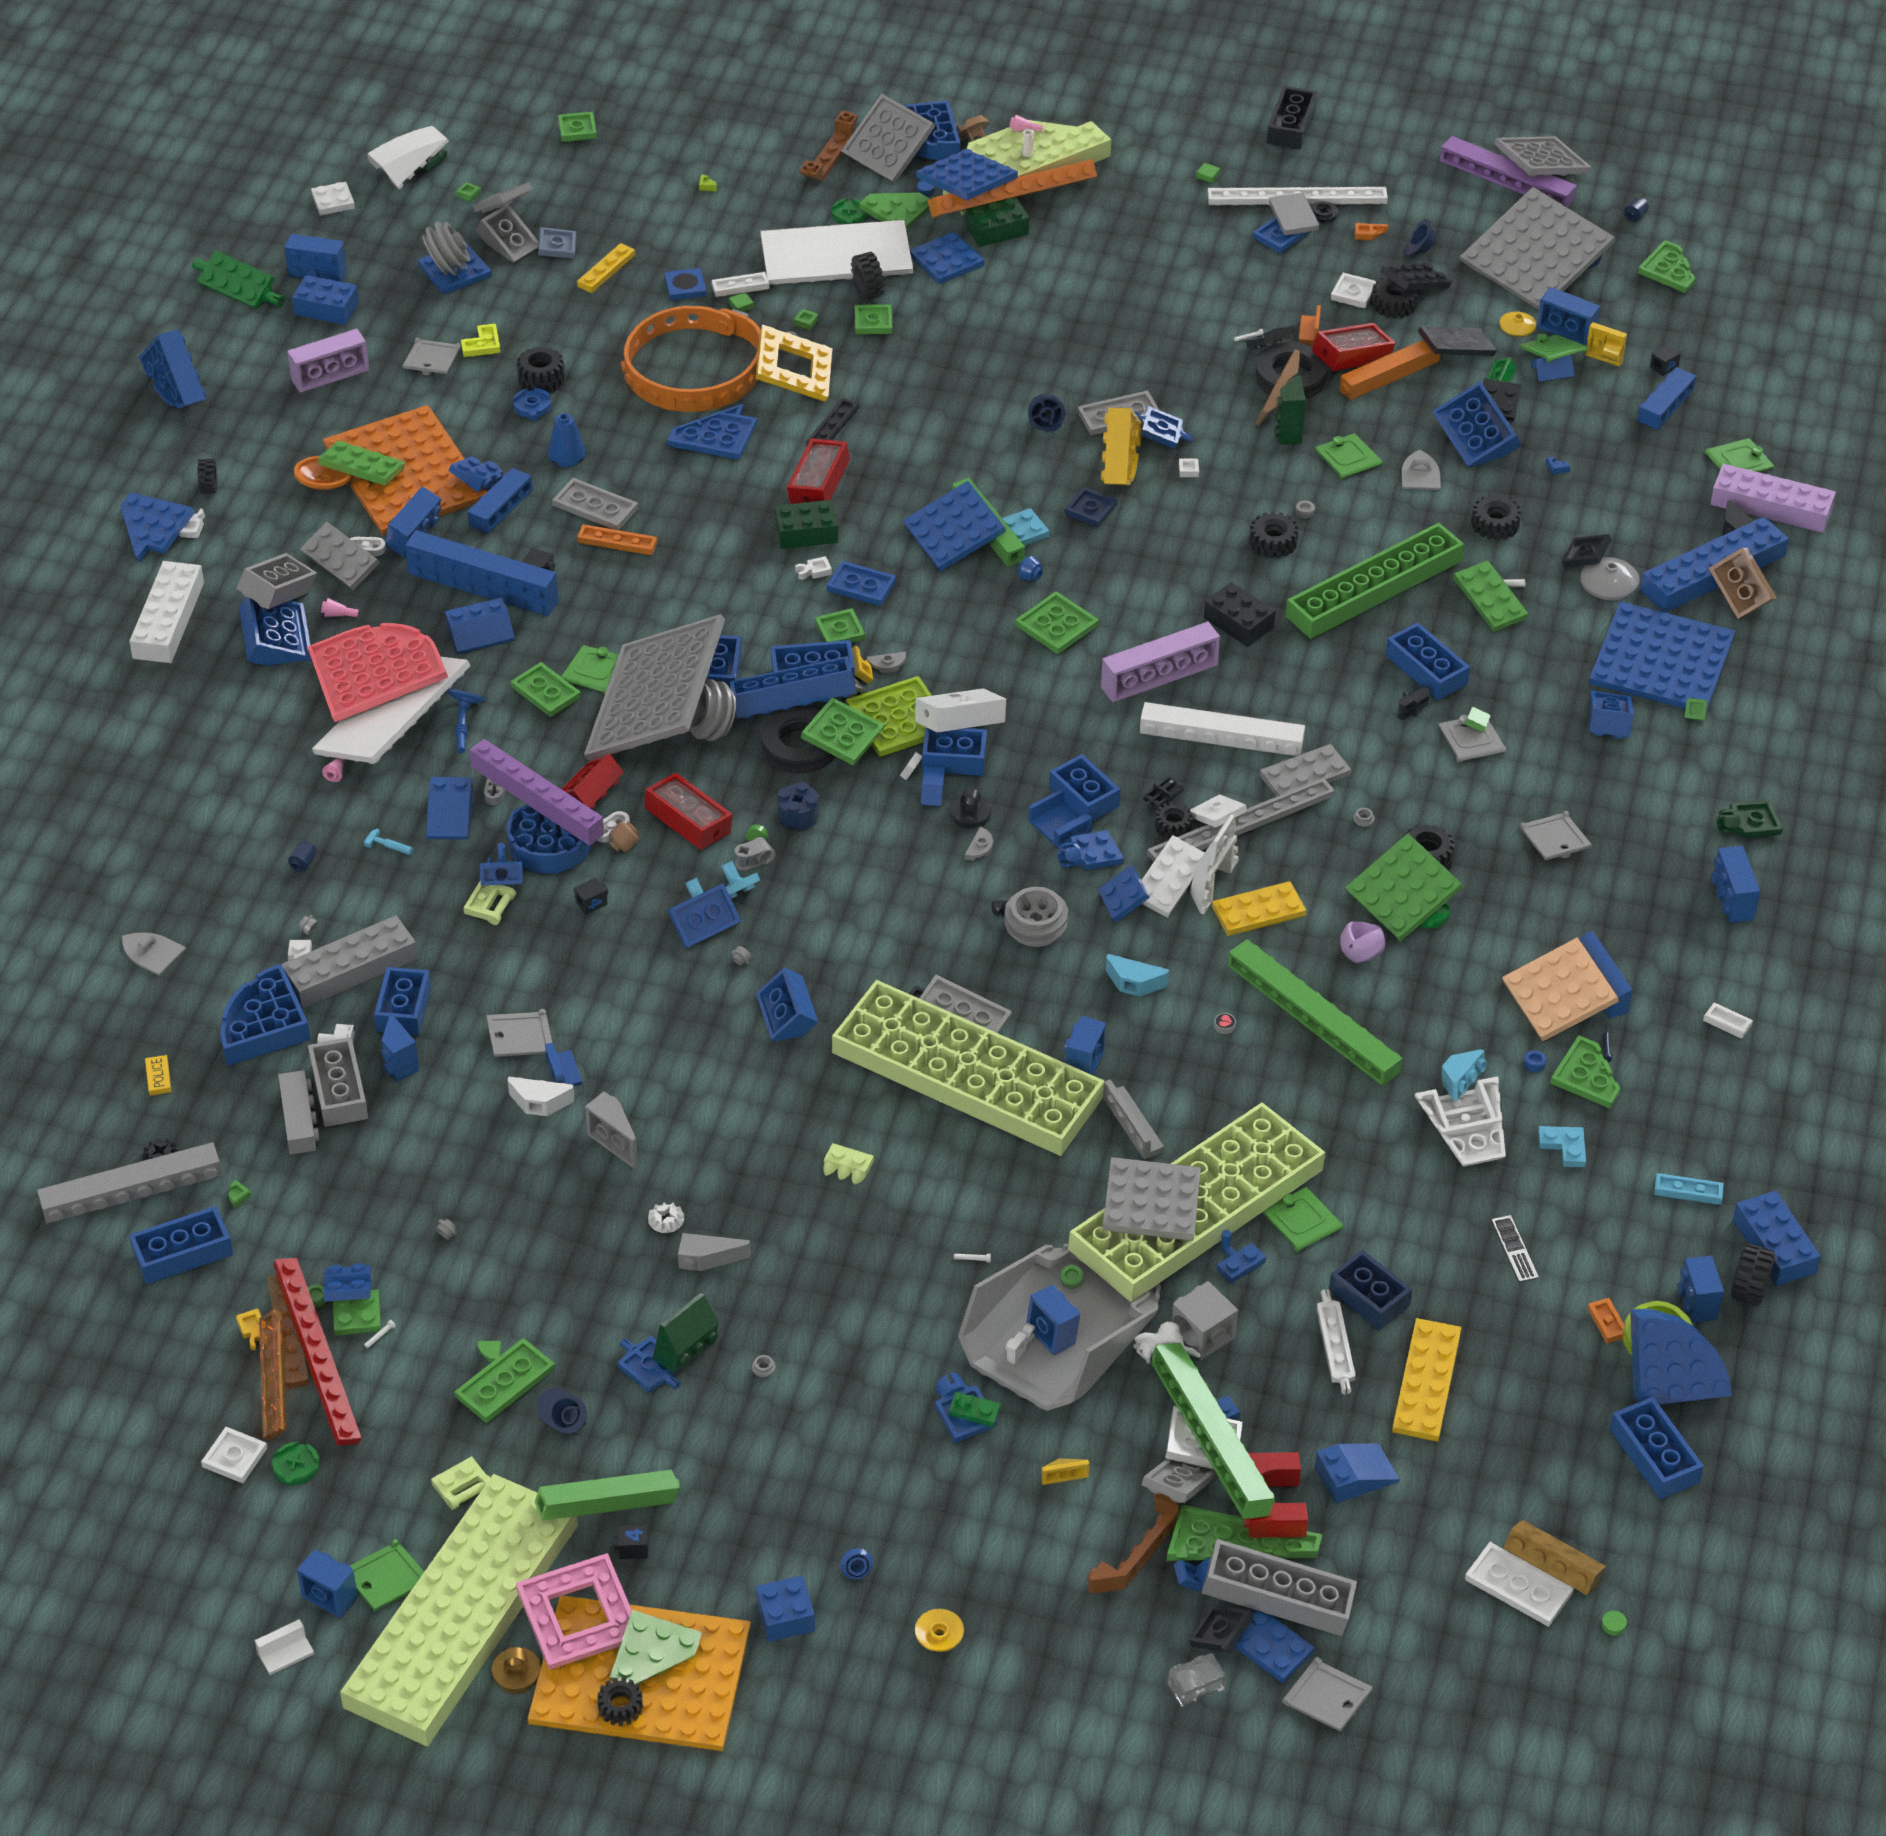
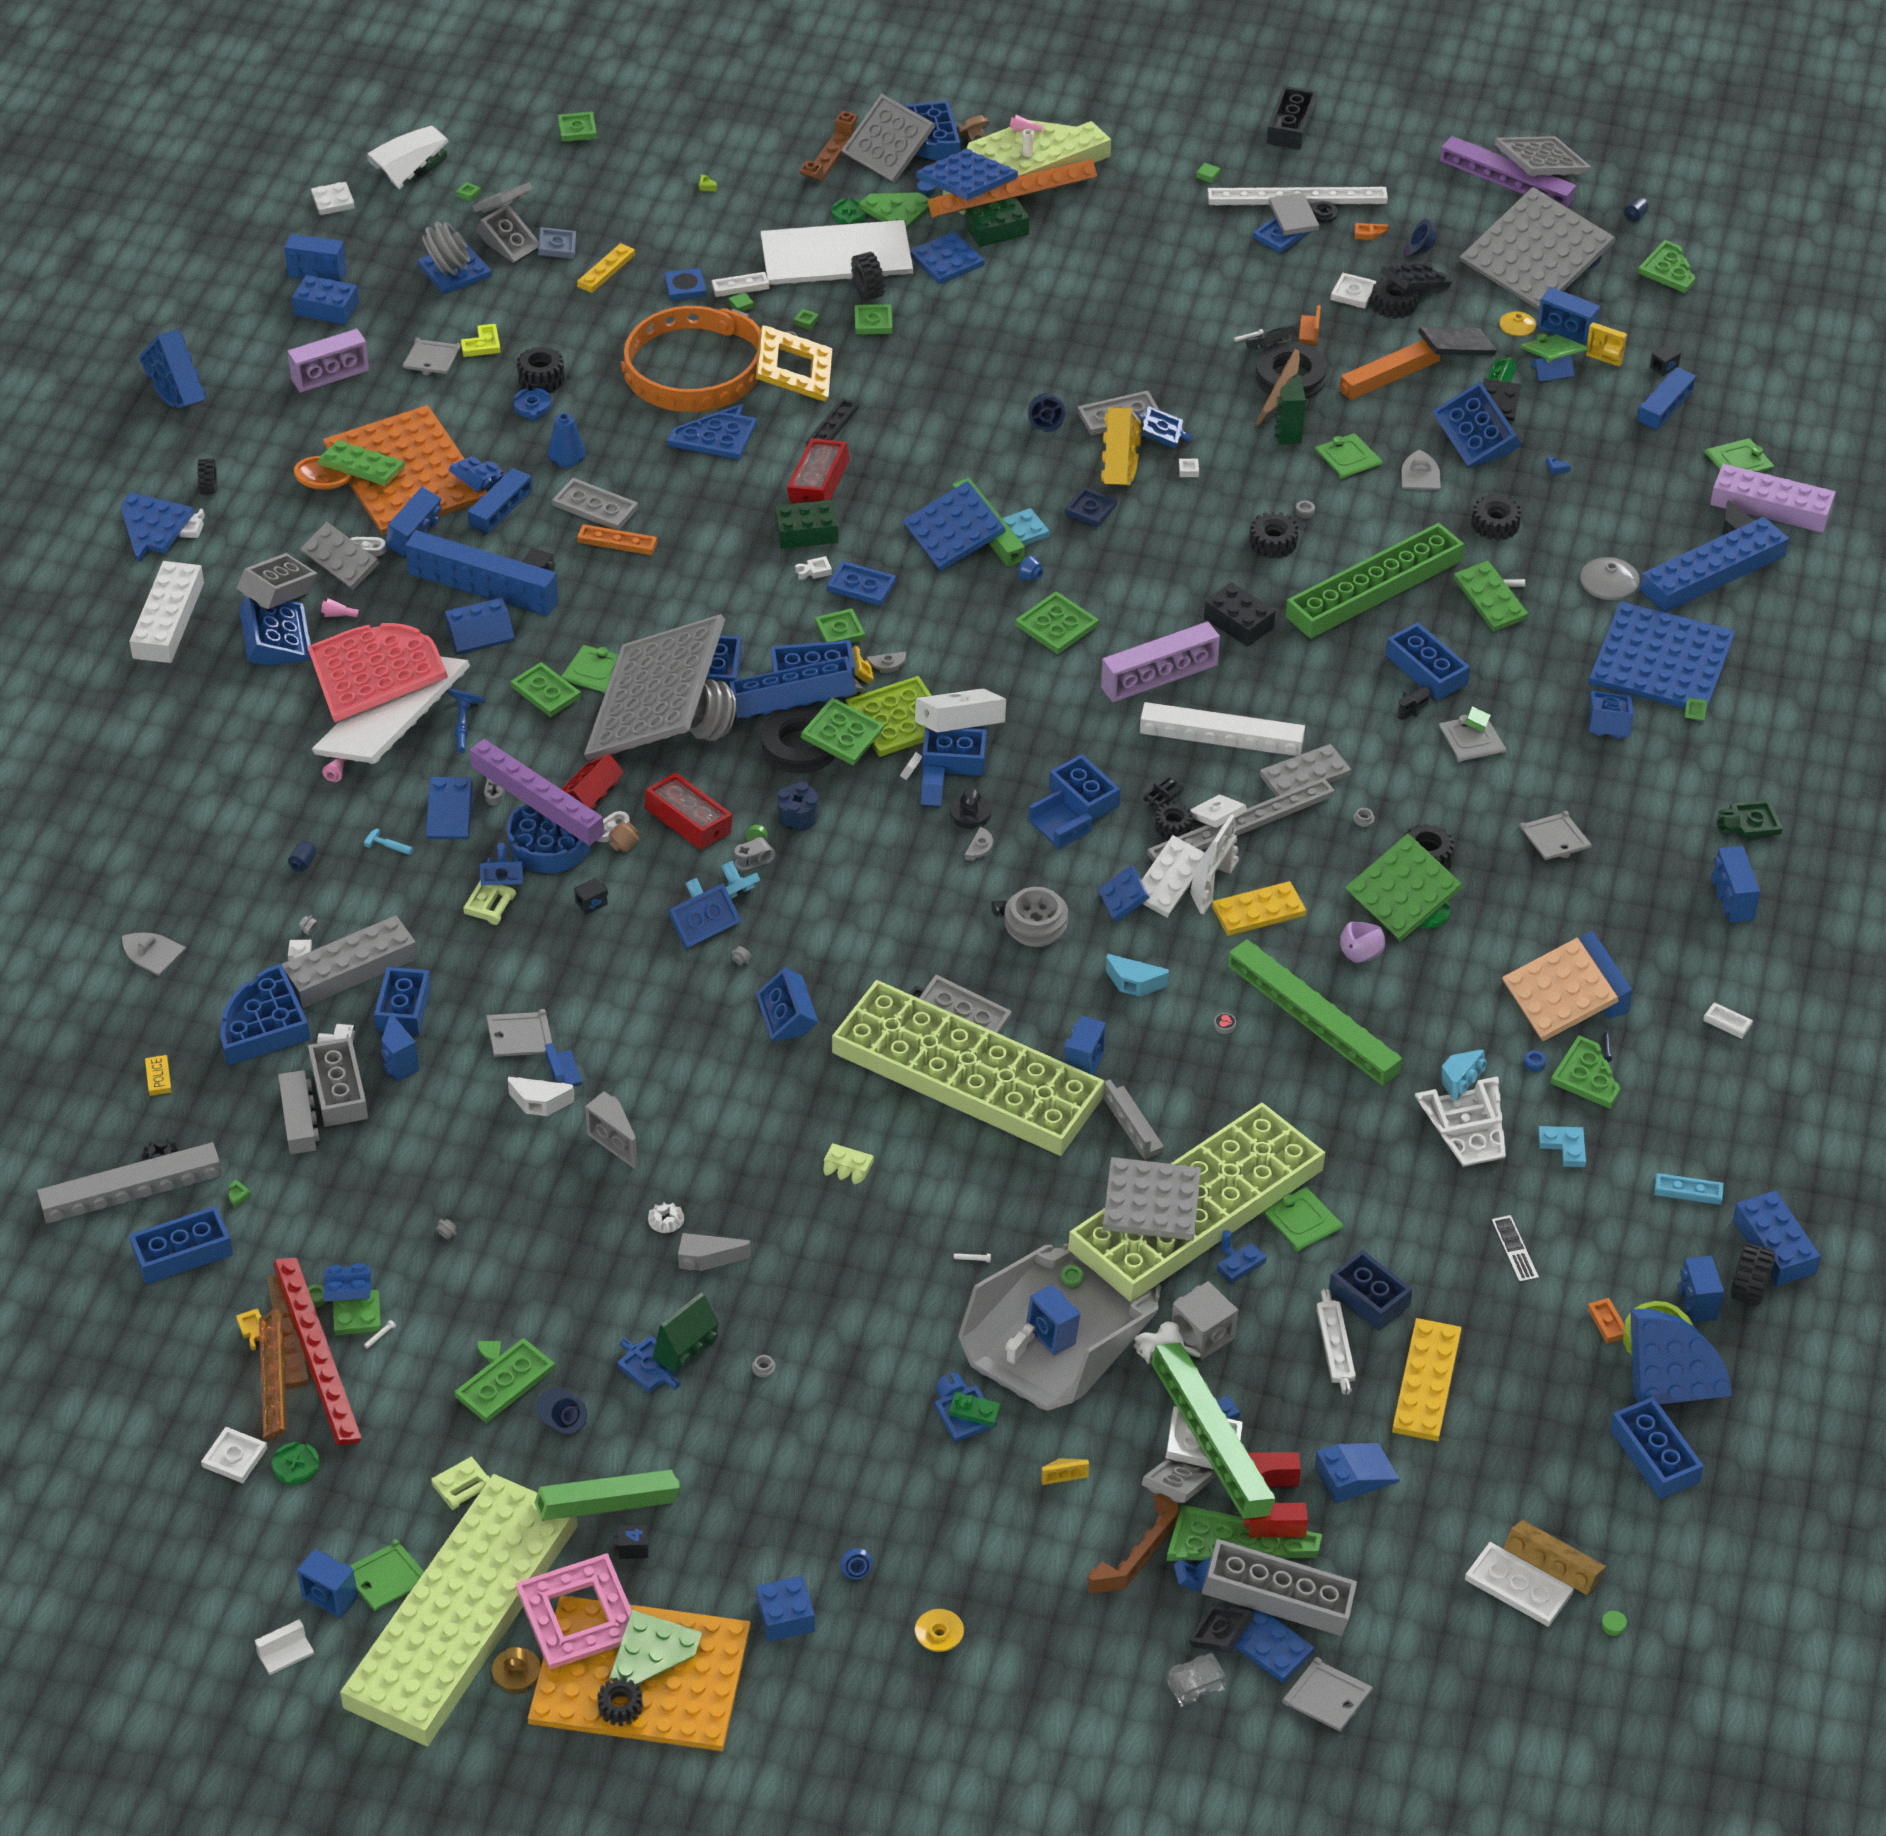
(237, 280): green plate -> none
(1090, 851): blue plate -> none
(1352, 346): red brick -> none
(1586, 550): black plate -> none
(1742, 583): medium nougat slope -> none

